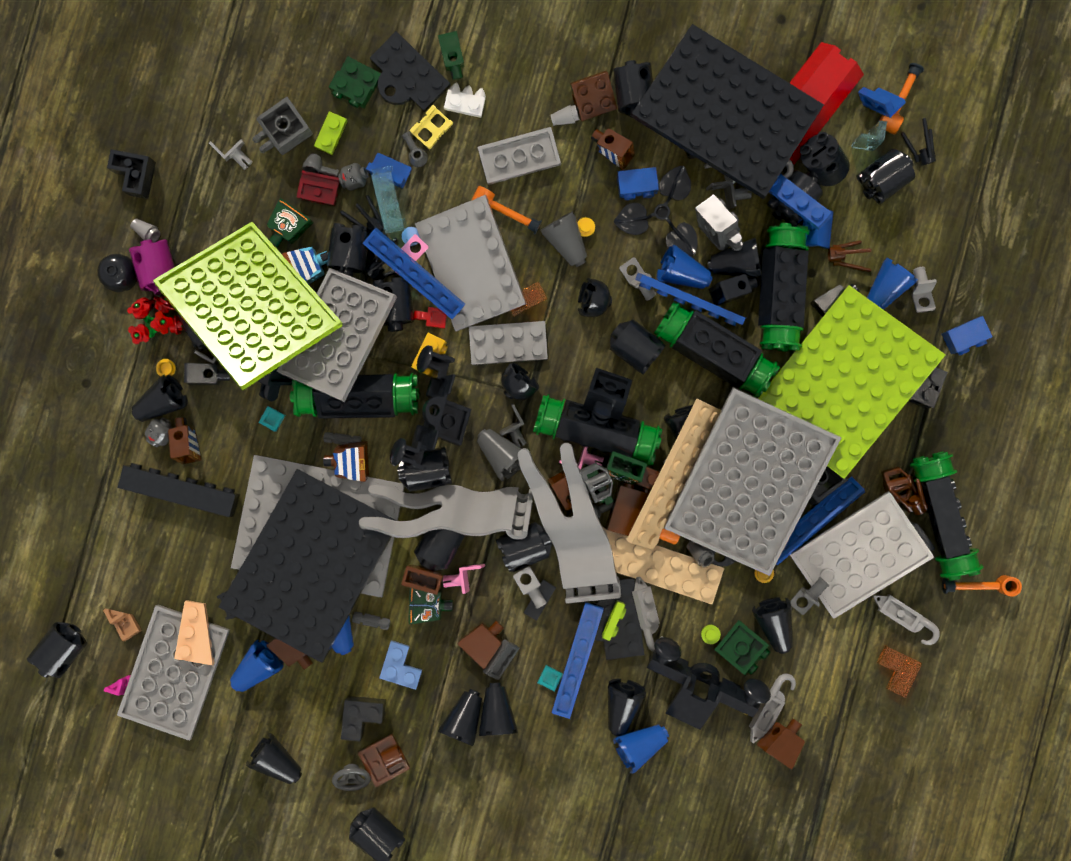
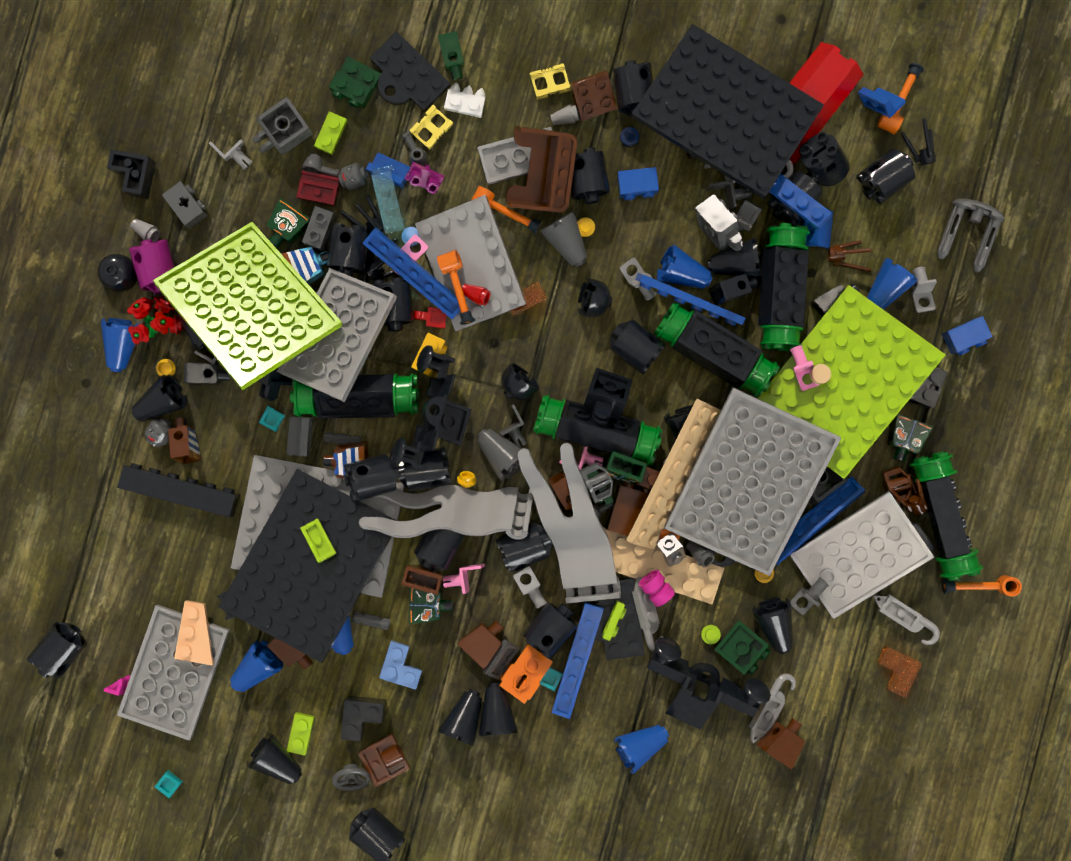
(117, 343): none -> blue cone
(124, 623): medium nougat slope -> none
(168, 784): none -> teal tile
(176, 199): none -> dark grey brick
(299, 436): none -> dark grey panel
(300, 733): none -> lime plate
(318, 540): none -> lime plate
(319, 229): none -> dark grey brick
(371, 477): none -> black cylinder
(424, 177): none -> magenta hips
(450, 263): none -> orange piece
(466, 479): none -> yellow plate
(477, 294): none -> red cone
(508, 343): light grey plate -> none
(525, 674): none -> orange piece
(546, 590): black piece -> none
(548, 171): none -> reddish brown windscreen
(551, 88): none -> light yellow piece
(554, 625): none -> black cylinder
(590, 176): none -> black cylinder
(614, 147): reddish brown torso -> none
(623, 704): black cone -> none
(629, 136): none -> dark blue tile
(634, 220): black plant -> none
(658, 590): none -> dark pink wheel
(671, 549): none -> flat silver bracket
(747, 215): none -> dark grey bracket
(802, 367): none -> bright pink bracket
(820, 374): none -> tan tile
(873, 139): clear light blue panel -> none
(907, 436): none -> dark green torso
(978, 210): none -> dark grey piece

